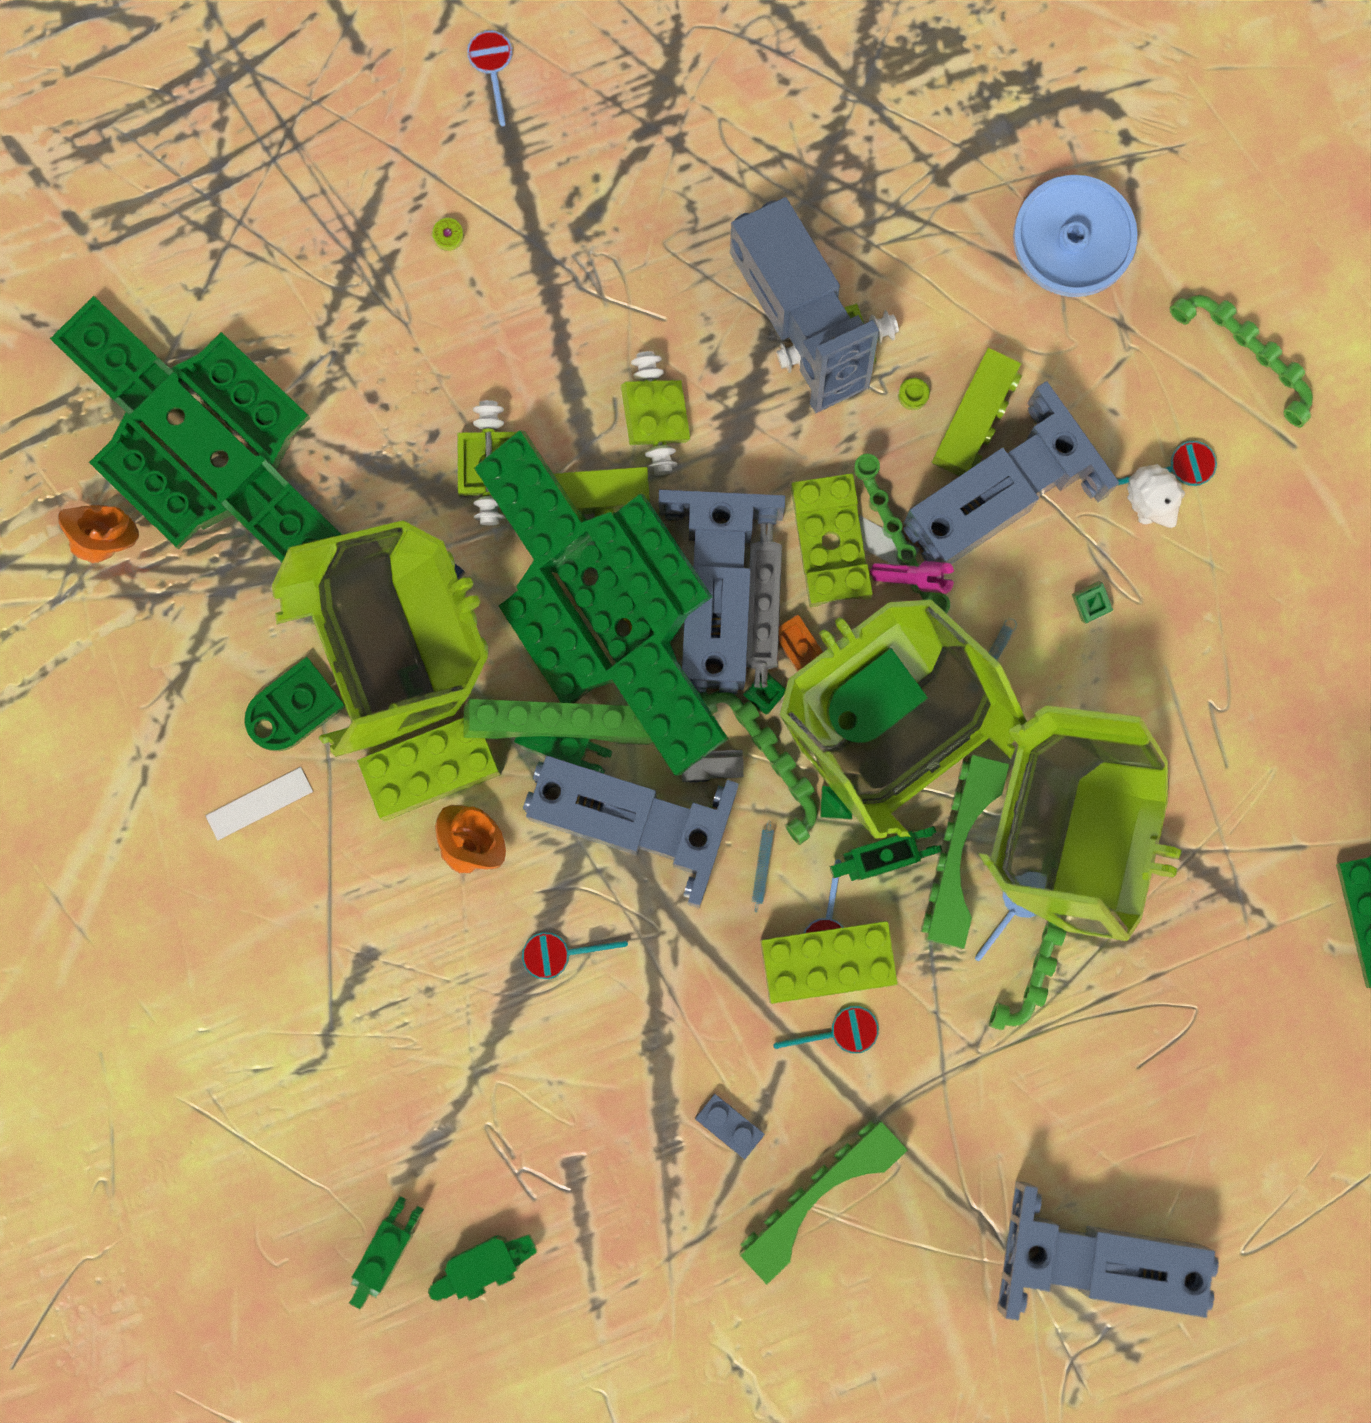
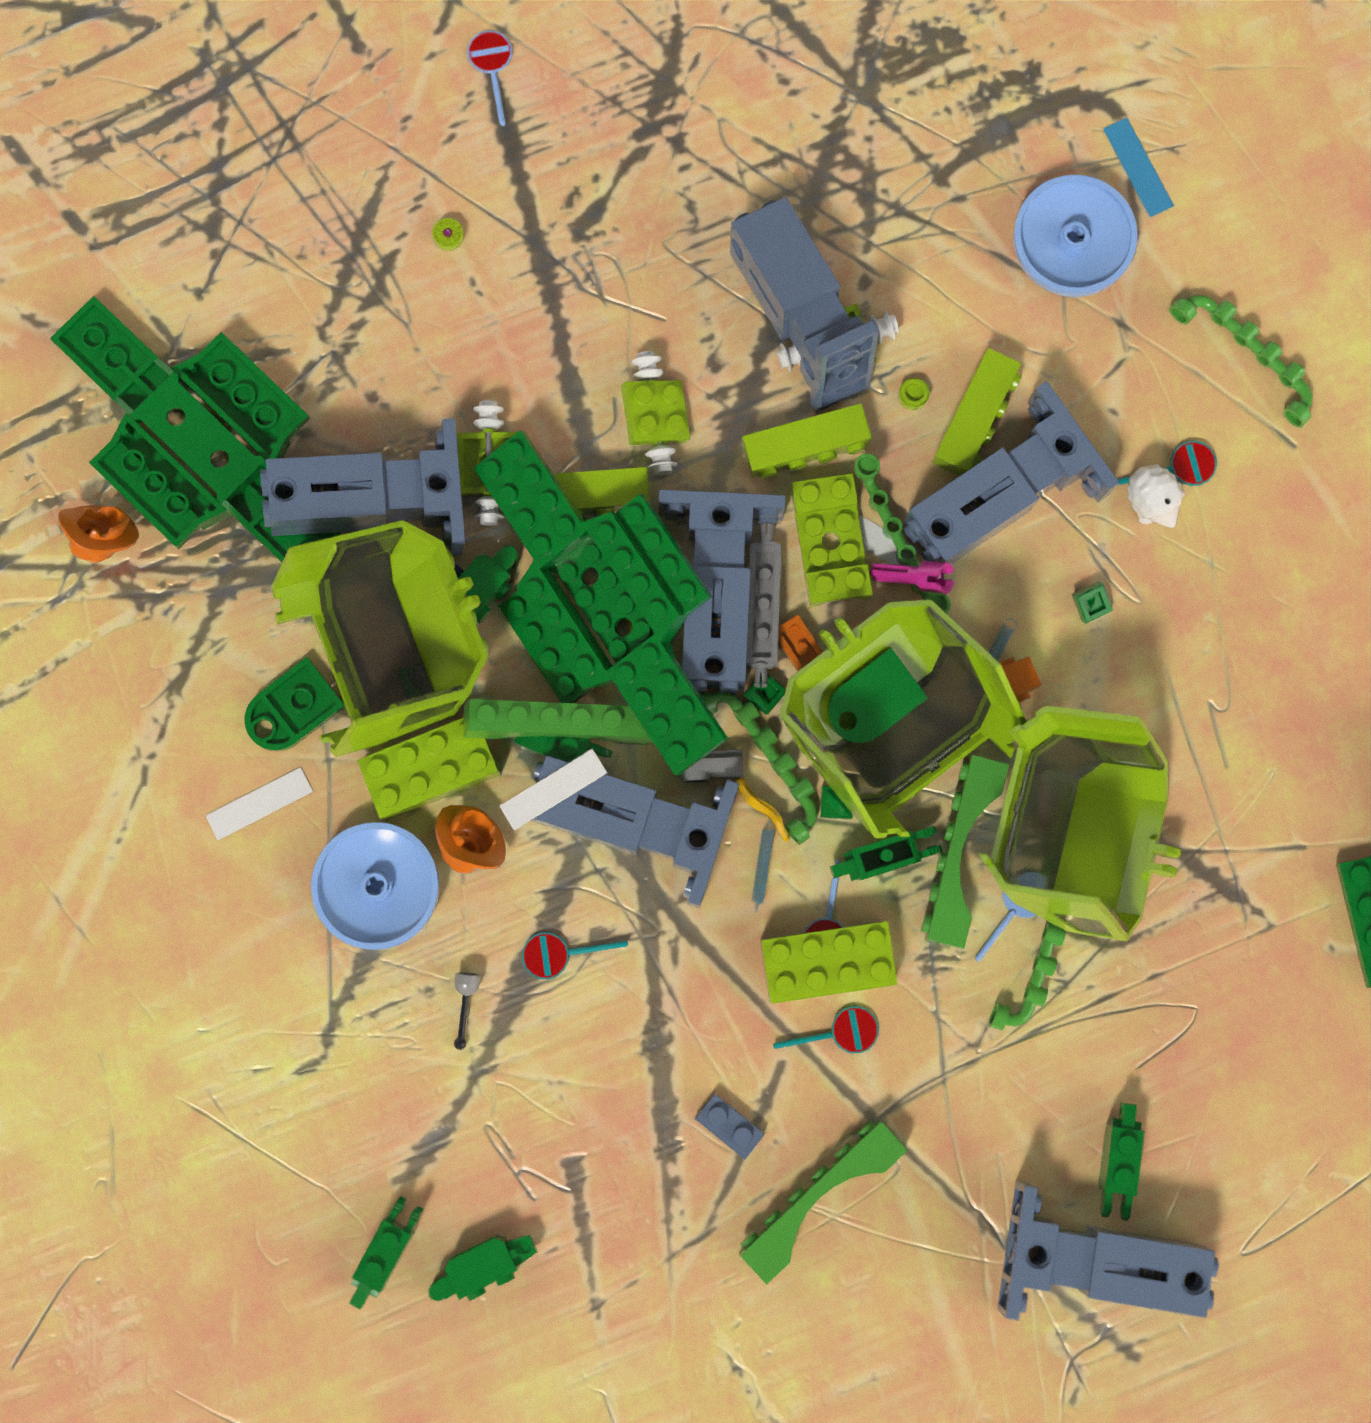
(366, 492): none -> sand blue brick
(375, 886): none -> light blue dish
(466, 985): none -> hinge
(491, 578): none -> green hinge
(553, 789): none -> white sticker
(763, 807): none -> yellow hair
(806, 441): none -> lime brick
(1021, 677): none -> orange brick
(1121, 1161): none -> green hinge
(1138, 167): none -> dark azure sticker

